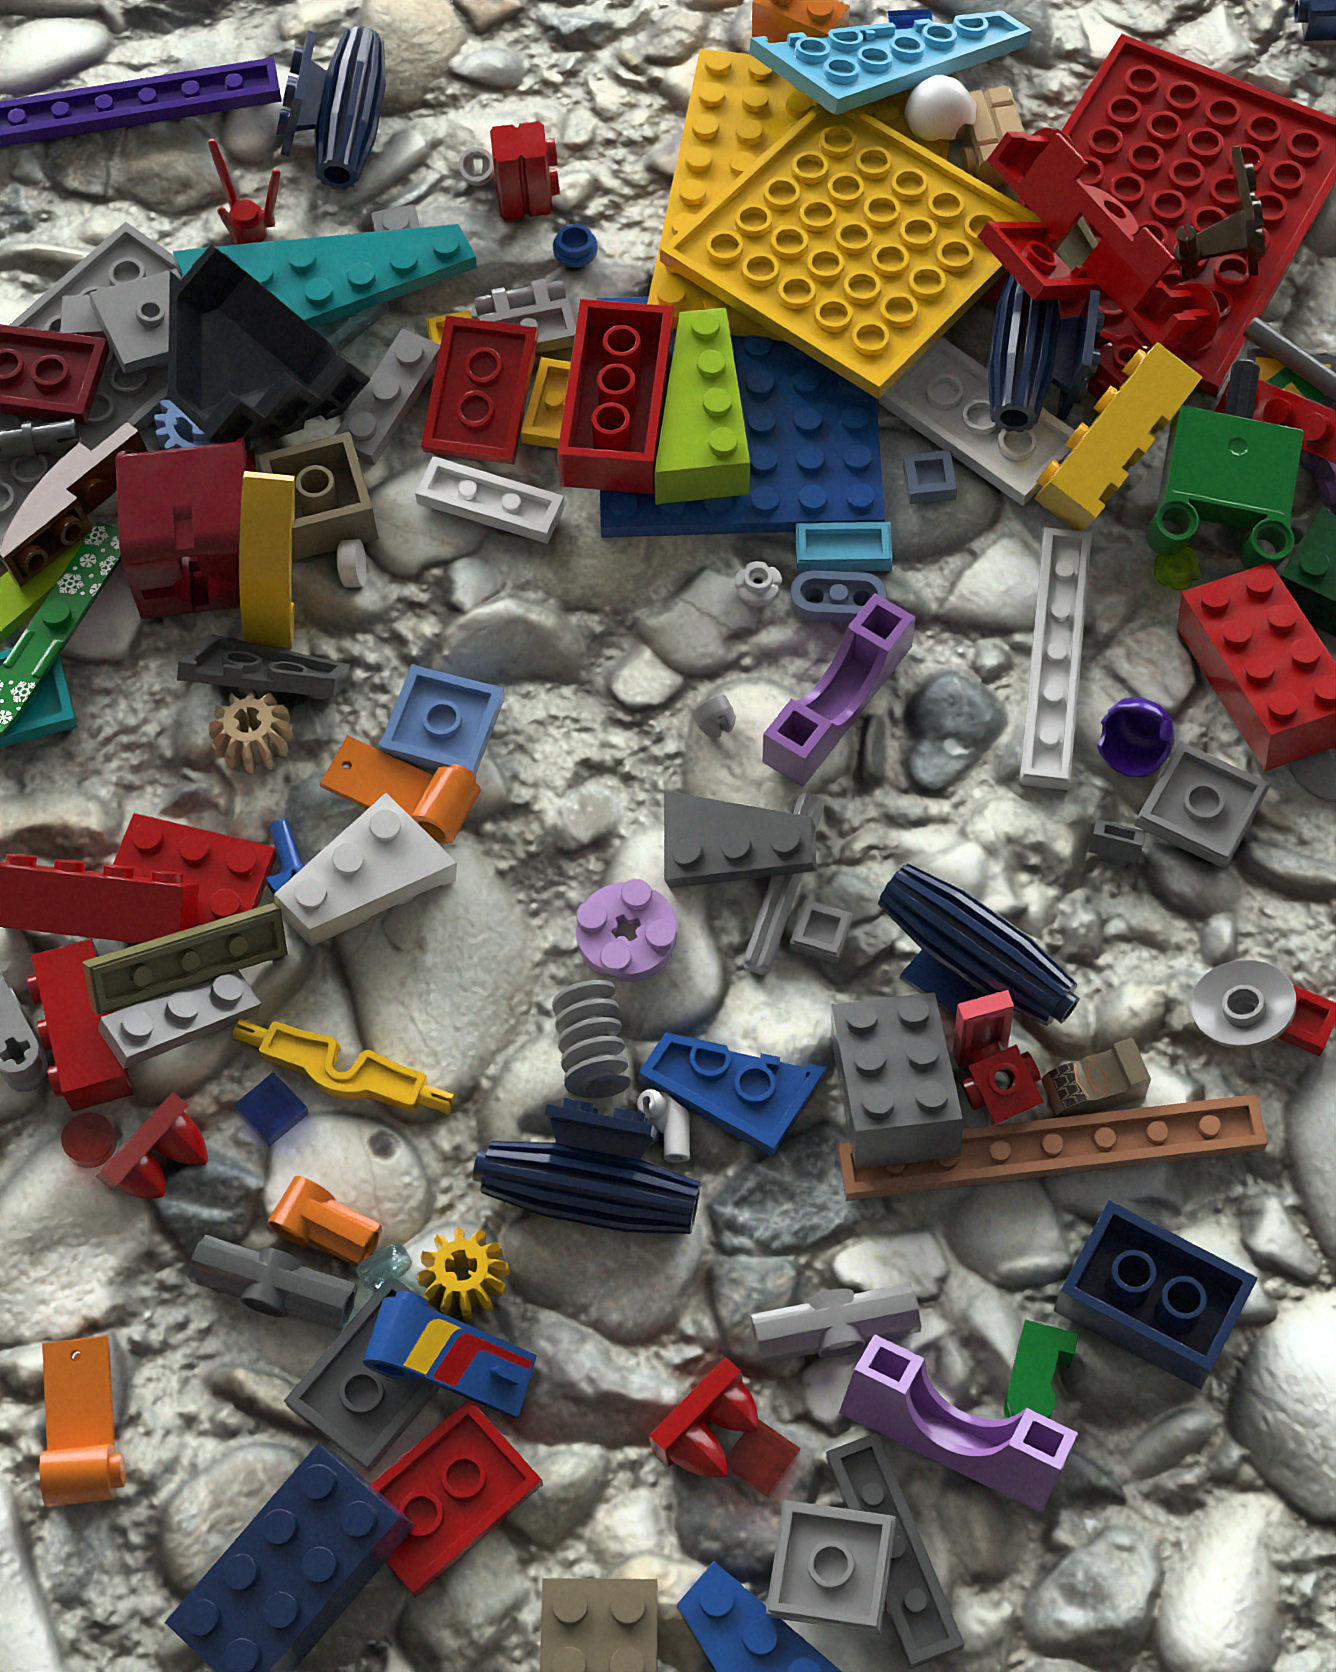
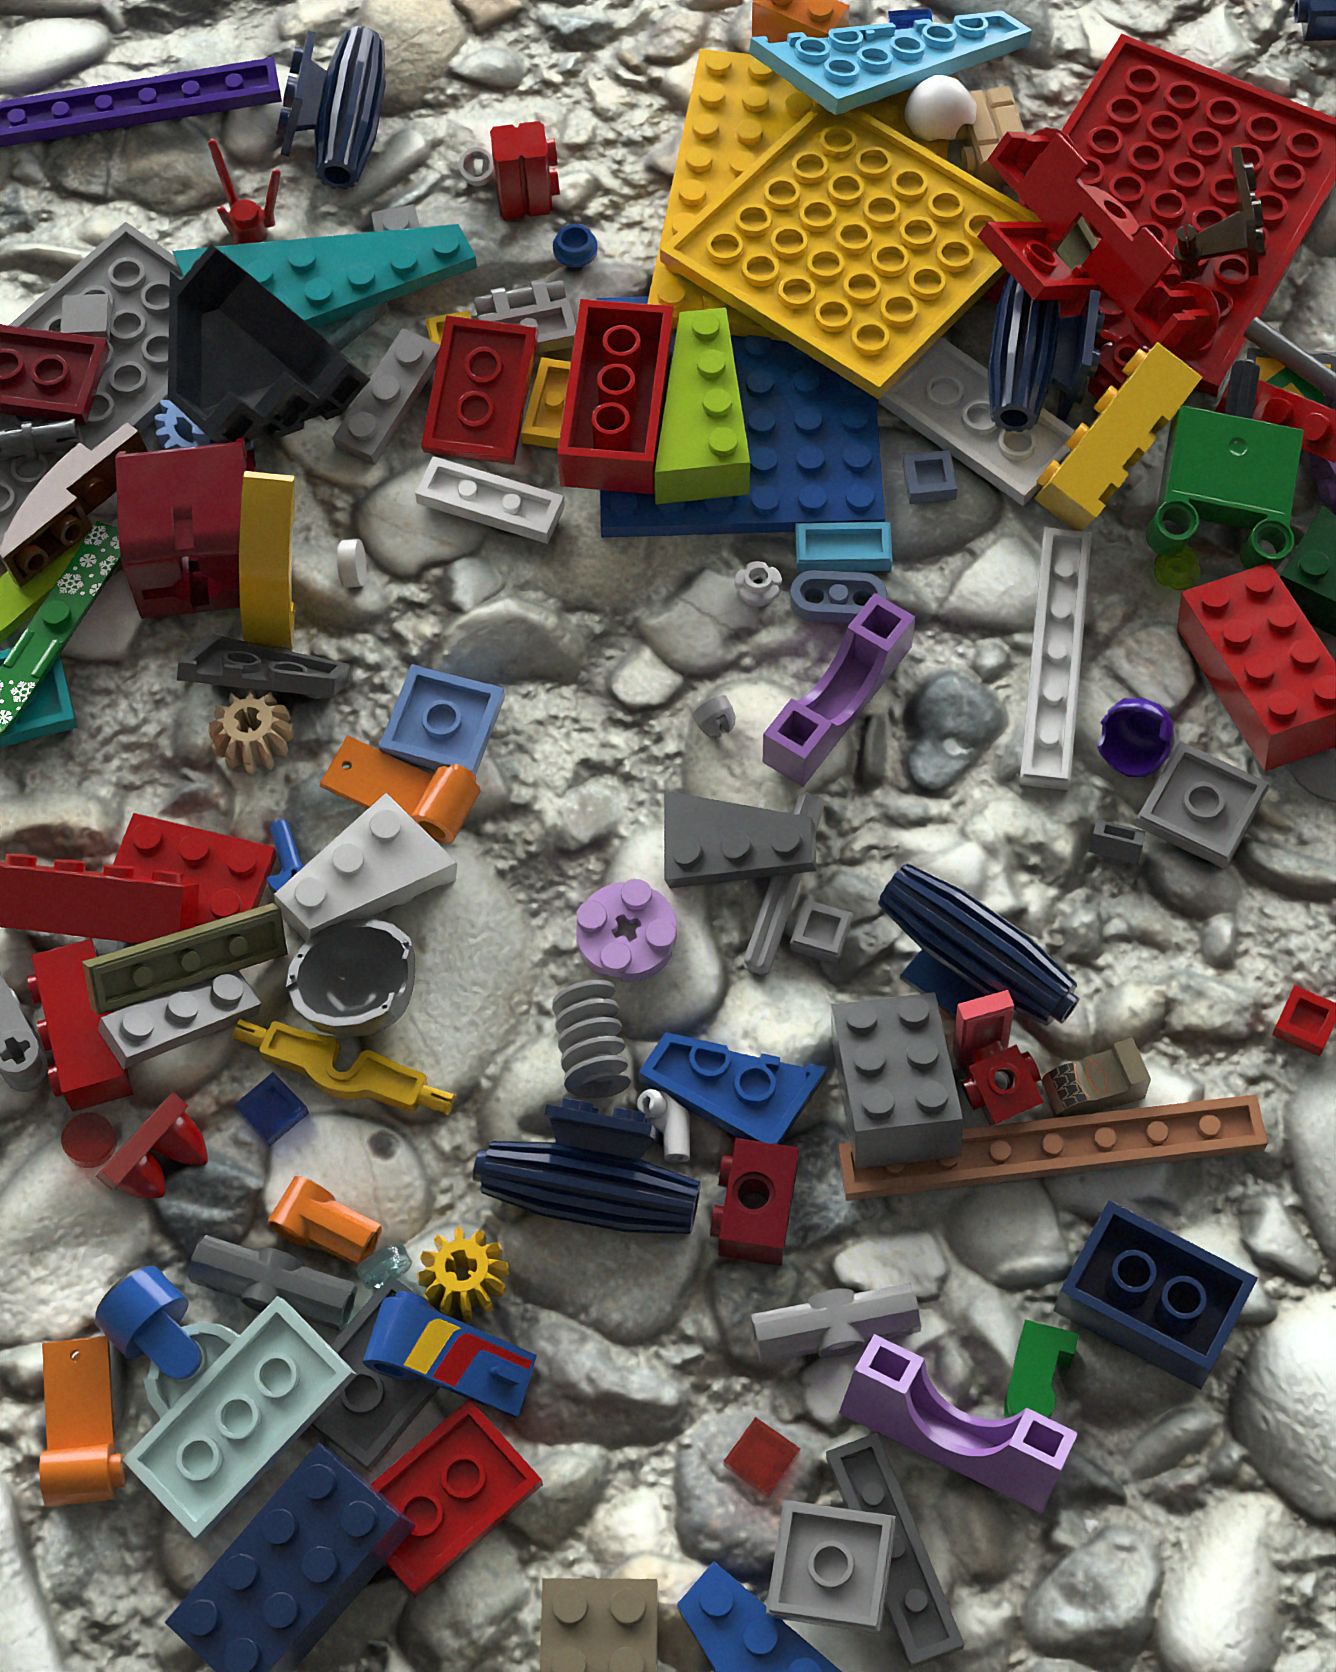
(136, 320): light grey plate -> none
(221, 1396): none -> light aqua plate
(328, 494): dark tan brick -> none
(353, 977): none -> dark grey cylinder
(685, 1432): red tile -> none
(761, 1232): none -> dark red brick
(1241, 988): light grey dish -> none

